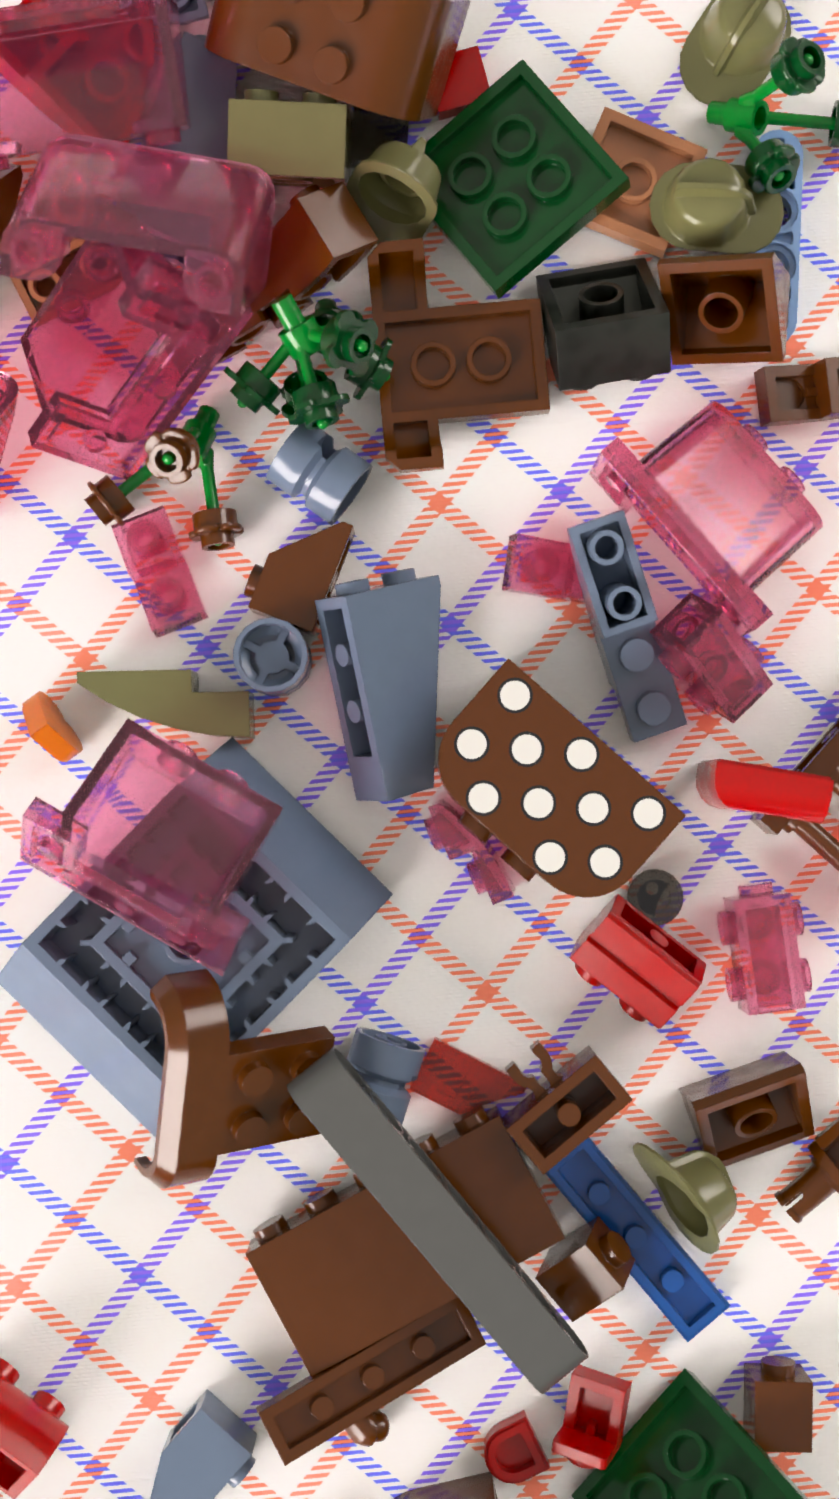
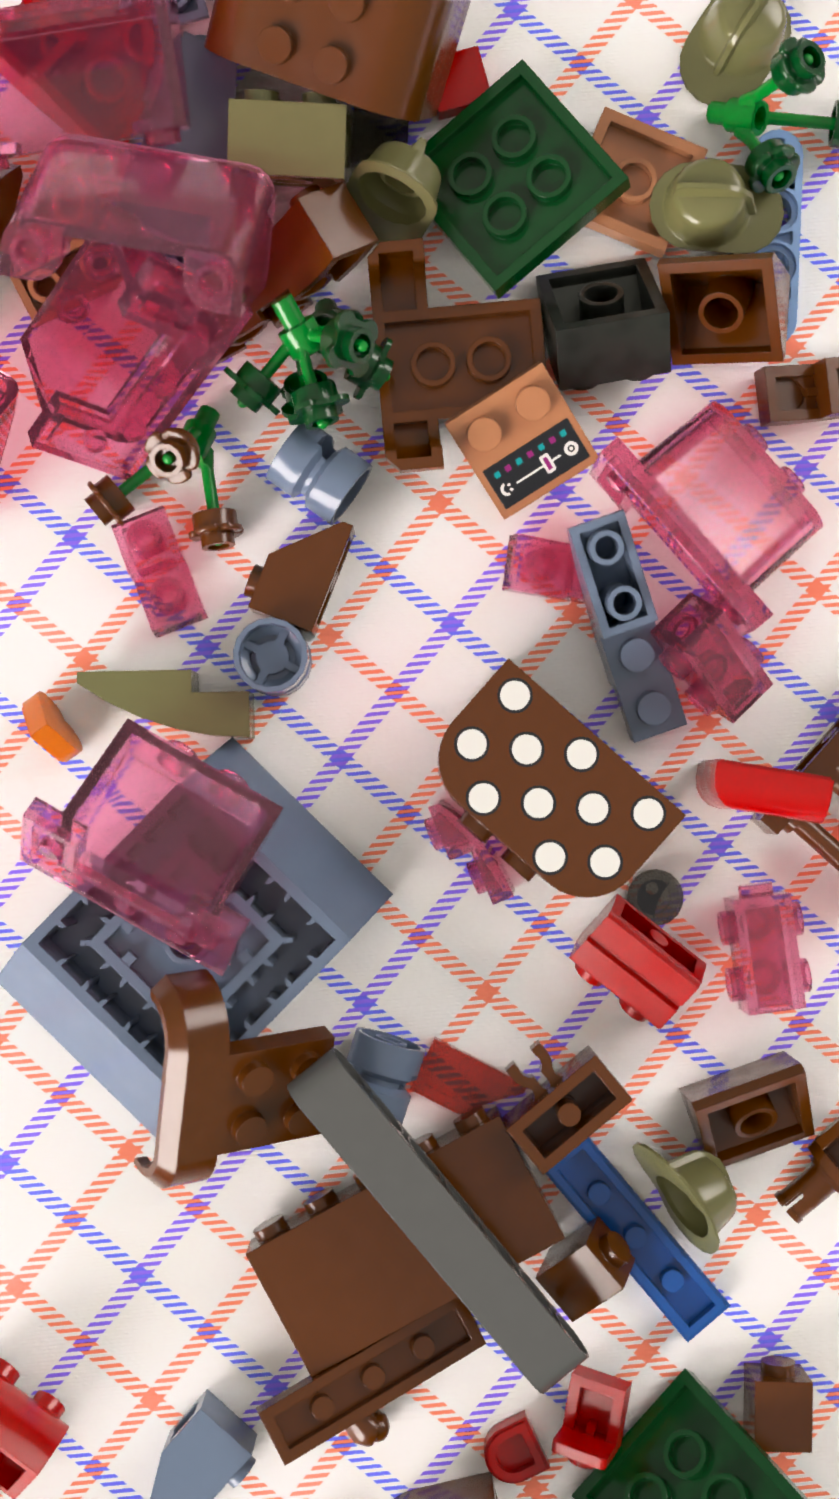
(385, 679): sand blue slope -> none
(522, 440): none -> nougat plate

